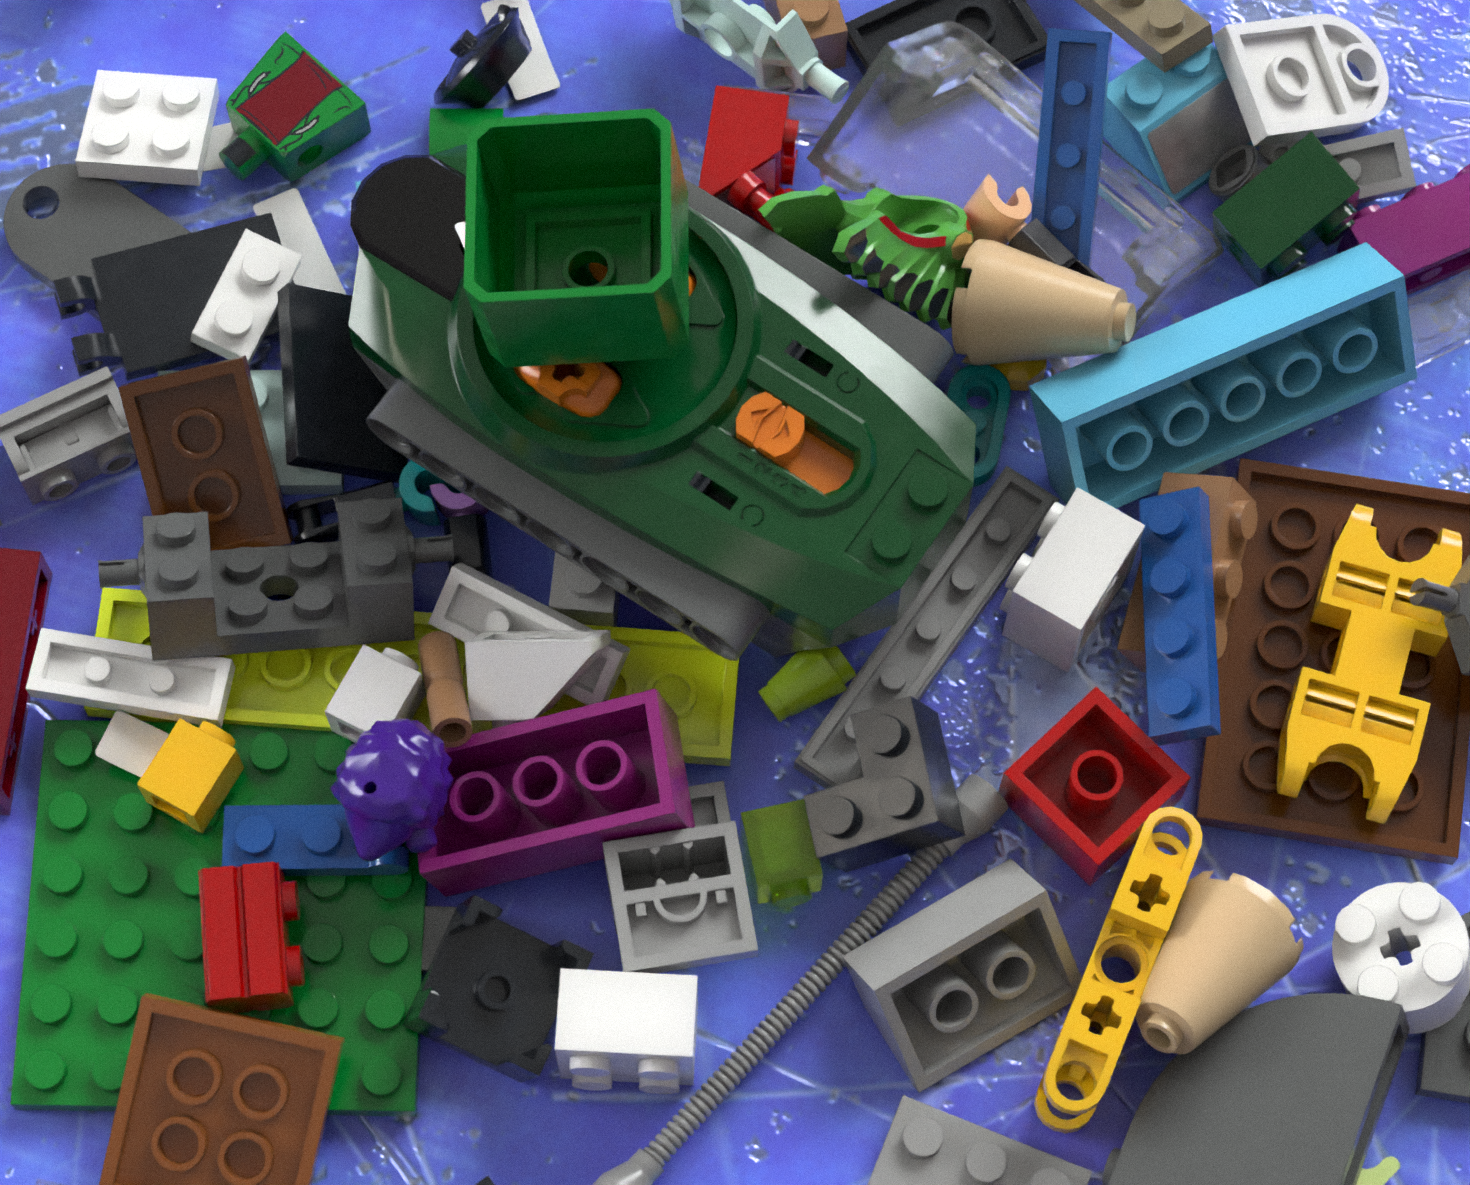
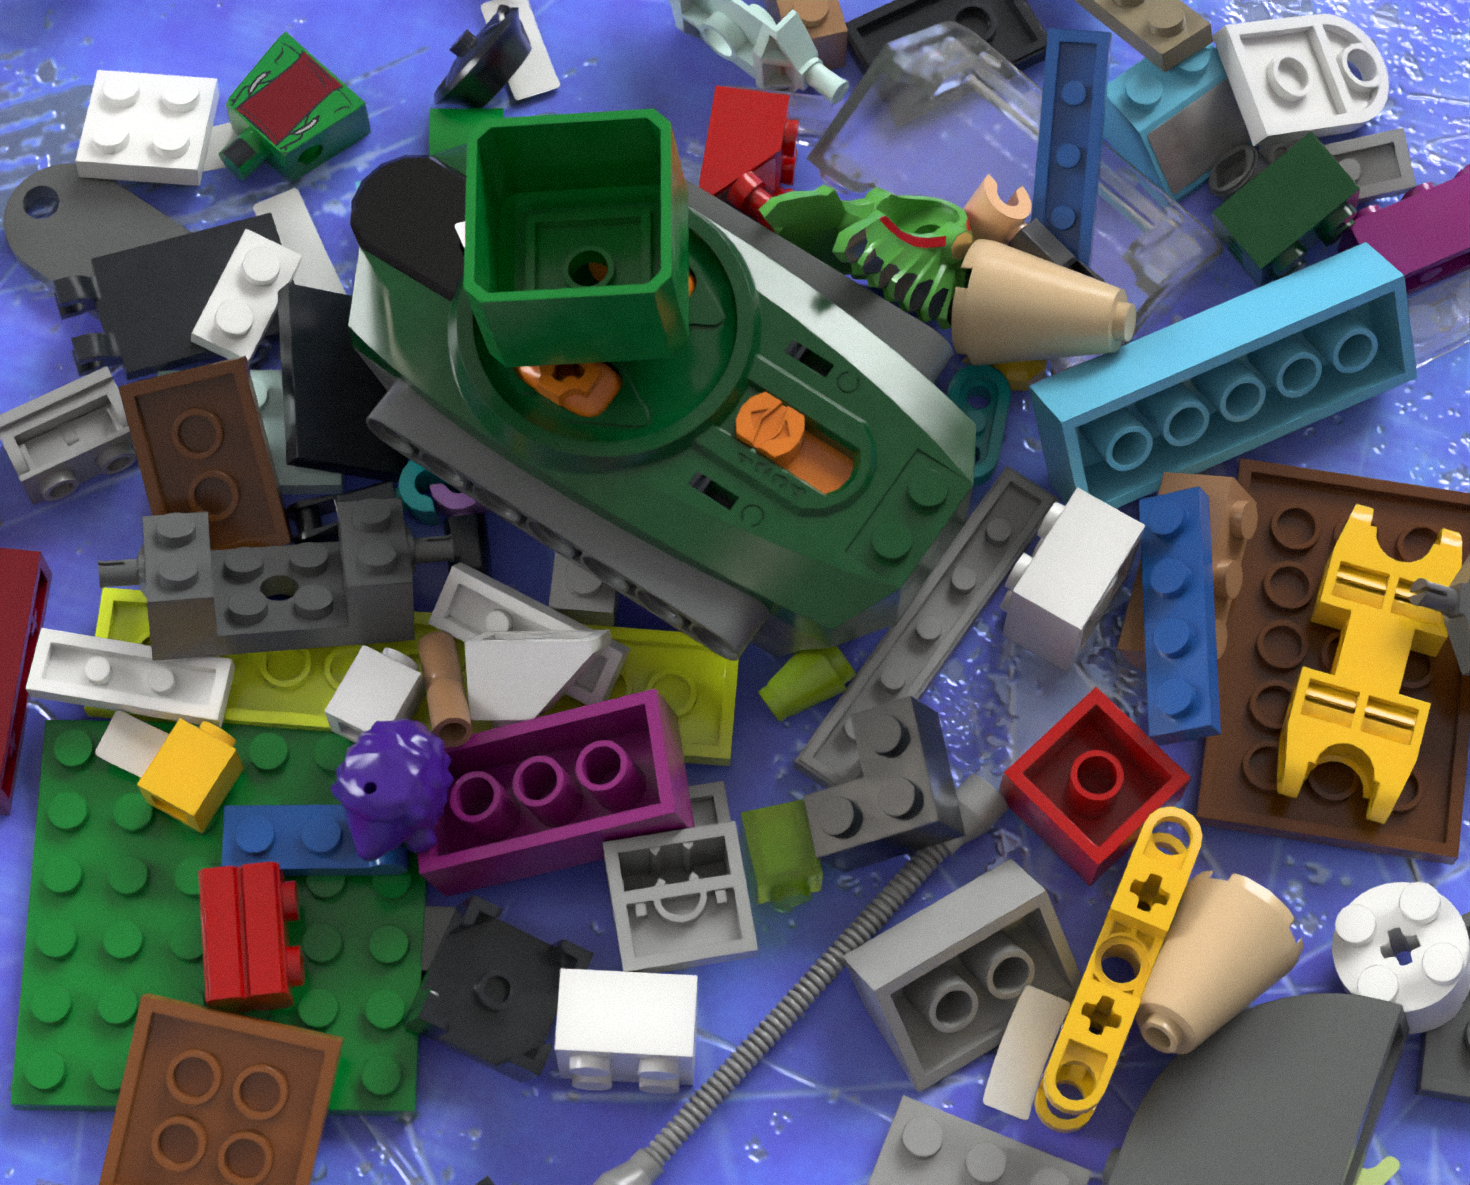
(1024, 1051): none -> white sticker

